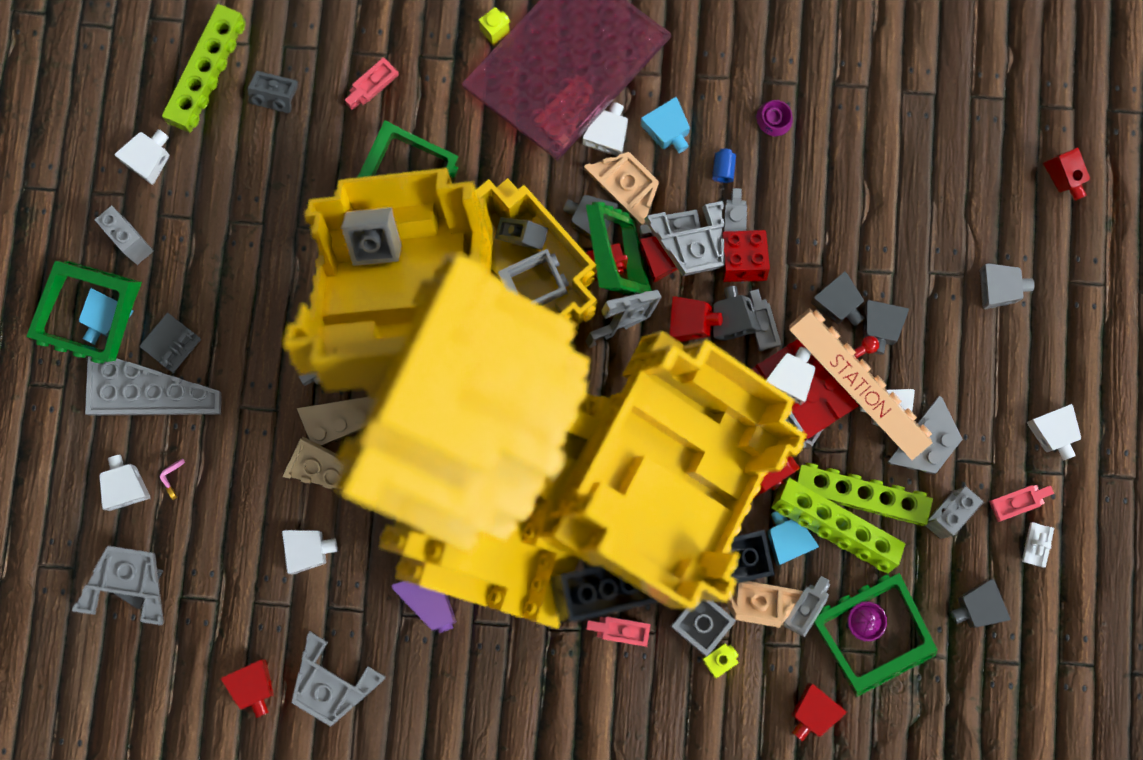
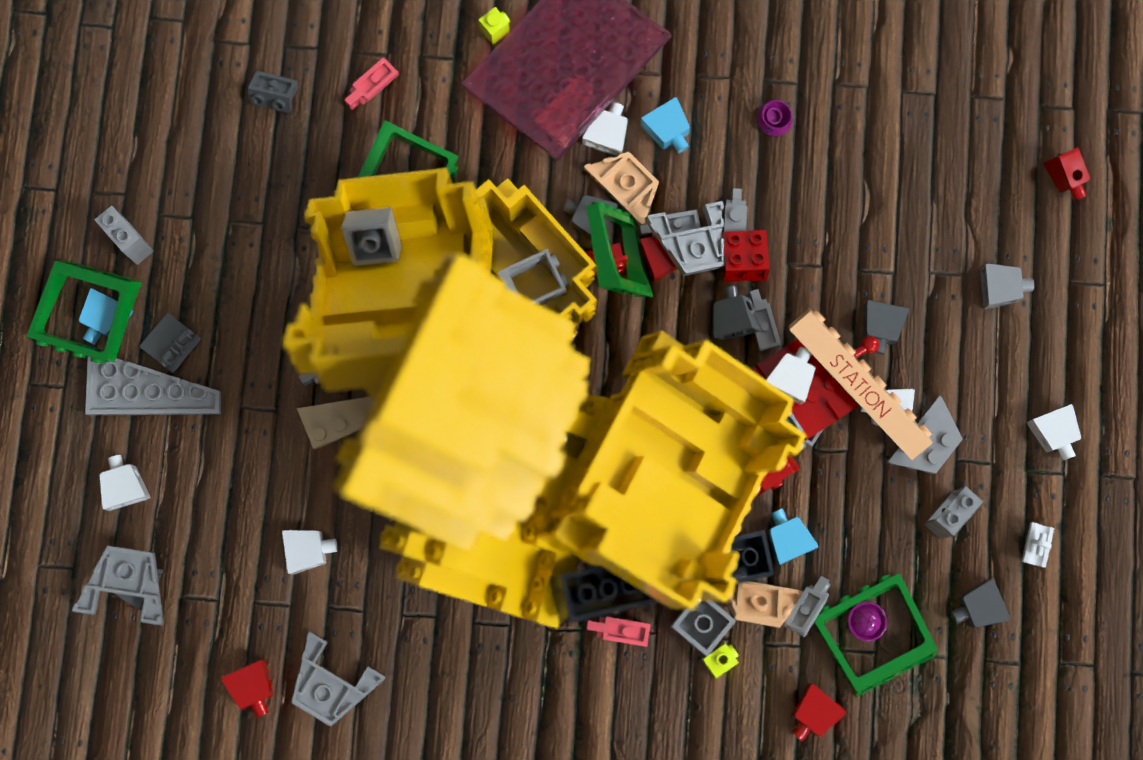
(145, 155): white torso -> none
(169, 489): bright pink piece -> none
(211, 38): lime brick -> none
(314, 464): tan wing -> none
(428, 604): medium lavender slope -> none
(521, 233): dark grey slope -> none
(626, 312): light grey wing -> none
(692, 319): red torso -> none
(724, 166): blue brick -> none
(838, 526): lime brick -> none
(840, 300): dark grey torso -> none
(917, 514): lime brick -> none
(1019, 502): coral hinge -> none

